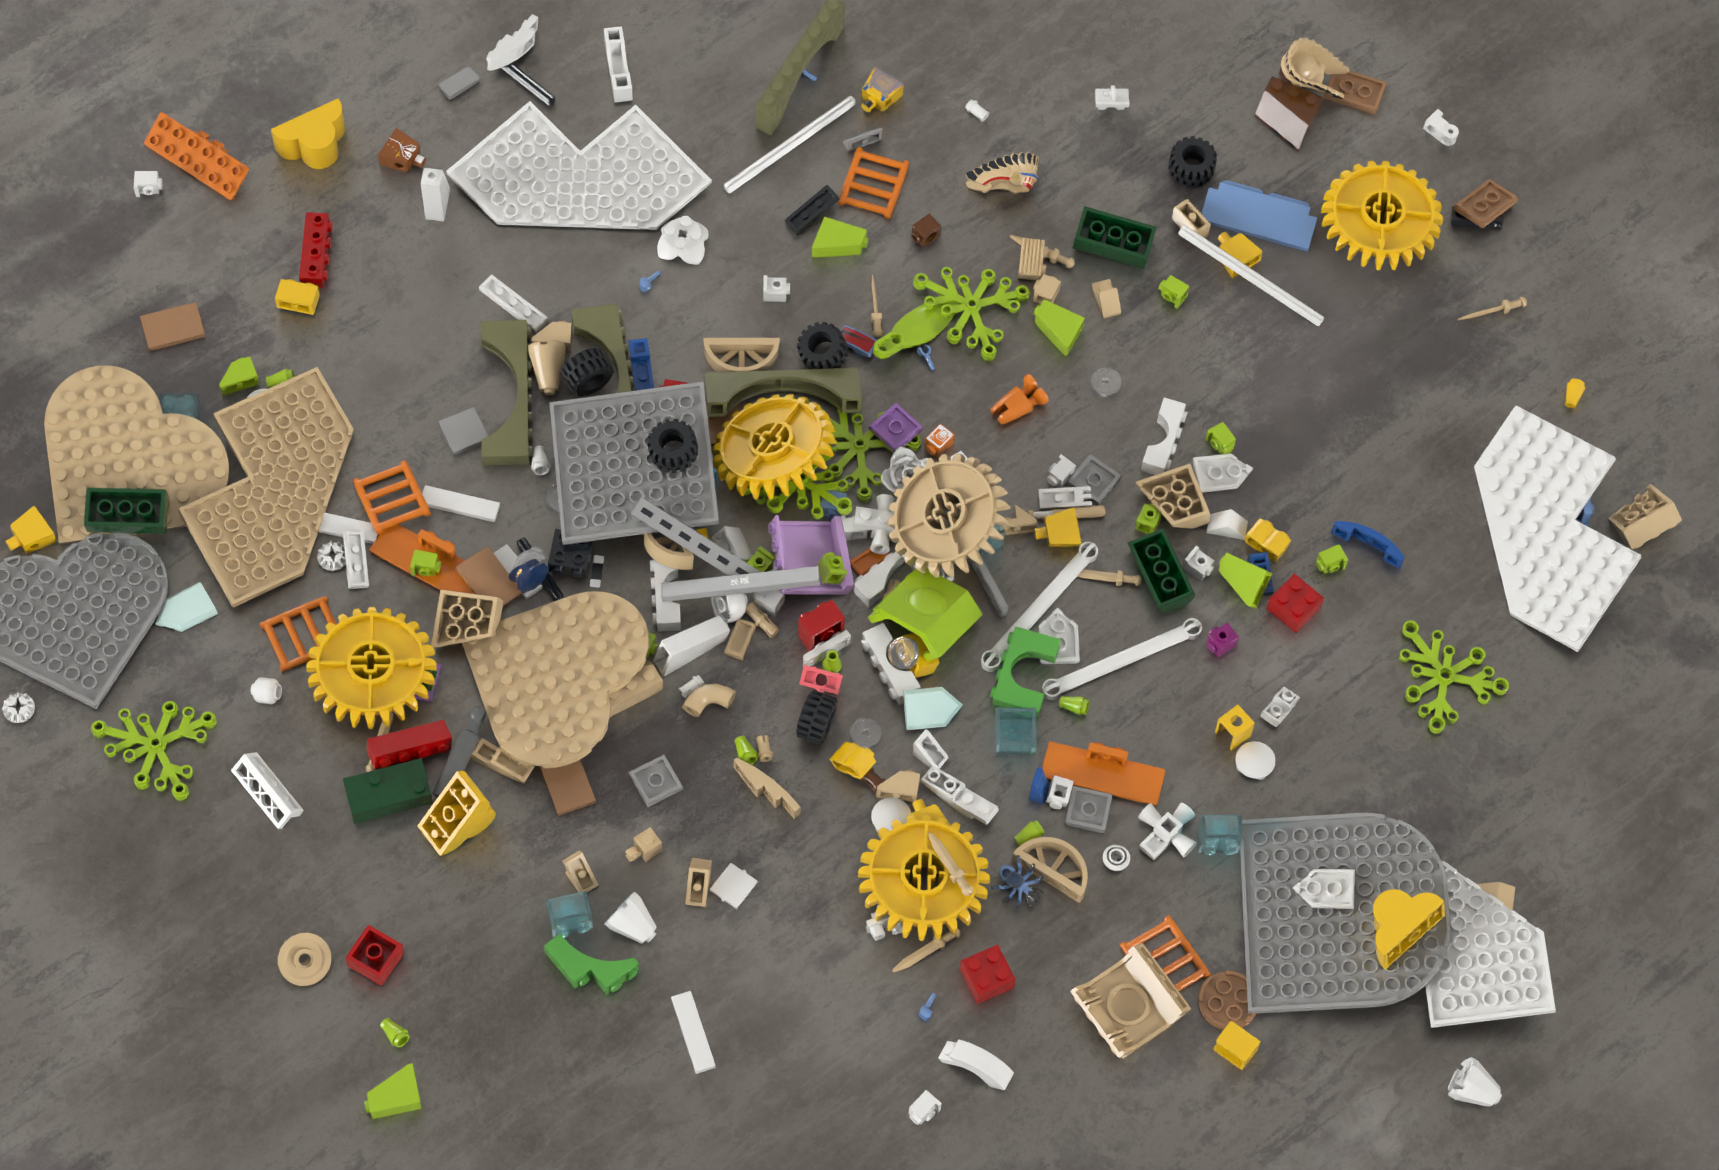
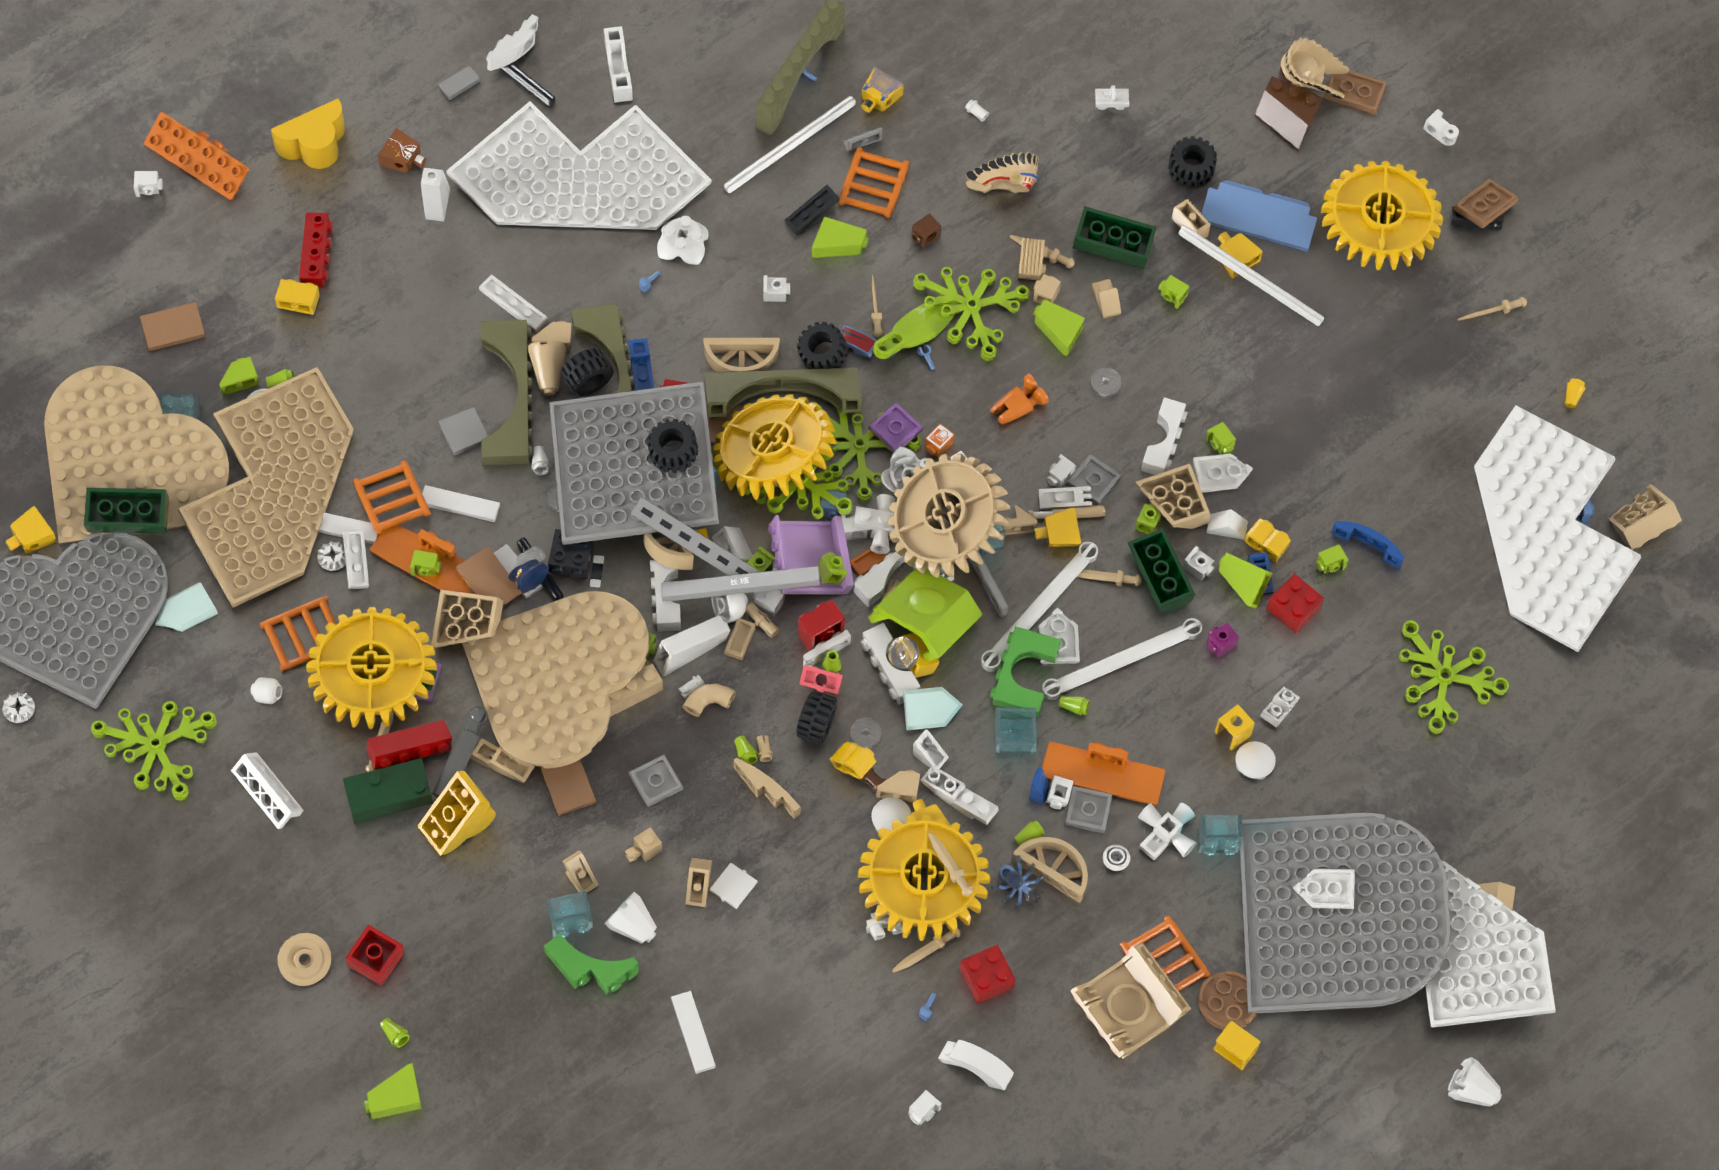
(1403, 921): yellow brick -> none

